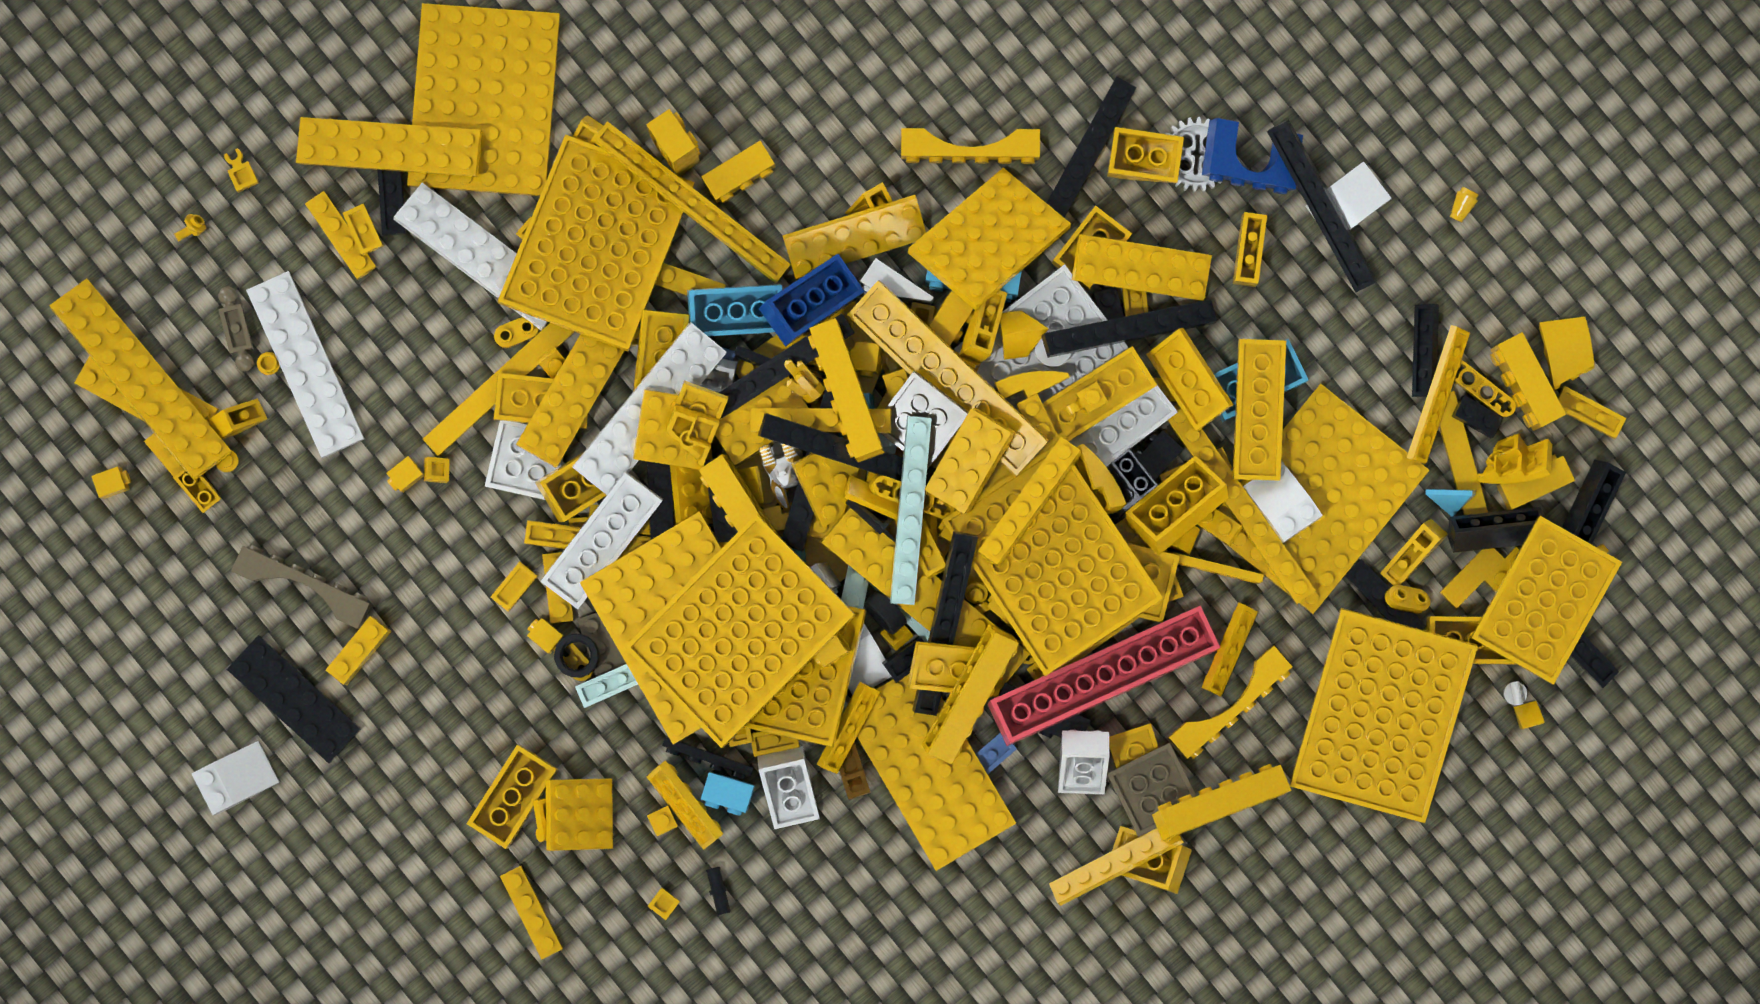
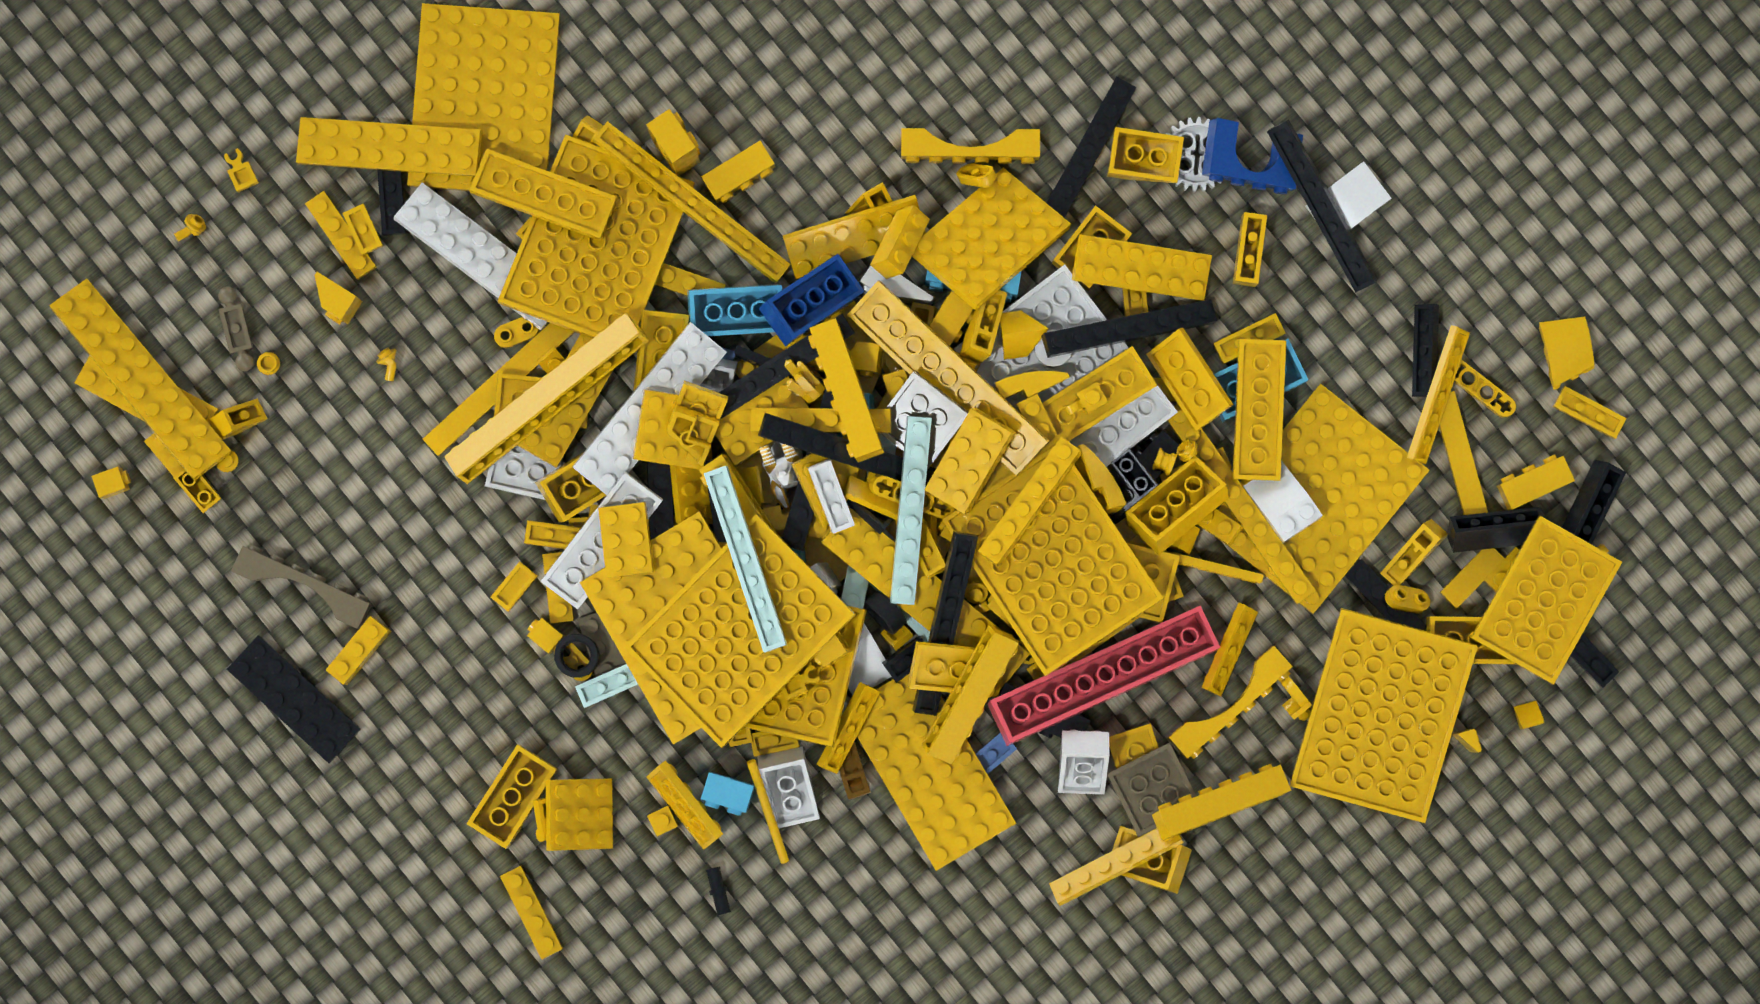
(235, 778): white slope -> none
(305, 364): white plate -> none
(336, 300): none -> yellow slope
(387, 357): none -> yellow plate
(404, 475): yellow brick -> none
(436, 469): yellow plate -> none
(543, 194): none -> yellow plate
(546, 398): none -> yellow brick
(626, 540): none -> yellow plate
(663, 903): yellow plate -> none
(717, 762): black plate -> none
(745, 559): none -> light aqua plate
(767, 810): none -> yellow axle
(798, 684): none -> yellow plate
(831, 496): none -> white plate
(900, 242): none -> yellow brick
(976, 175): none -> yellow plate
(1109, 303): black plate -> none
(1164, 461): none -> yellow wheel
(1187, 450): none -> yellow plate
(1265, 329): none -> yellow plate
(1298, 703): none -> yellow piece
(1450, 500): medium azure slope -> none
(1463, 204): yellow cone -> none
(1468, 739): none -> yellow slope
(1477, 416): black plate -> none
(1515, 693): white plate -> none
(1516, 462): yellow slope -> none
(1527, 382): yellow brick -> none

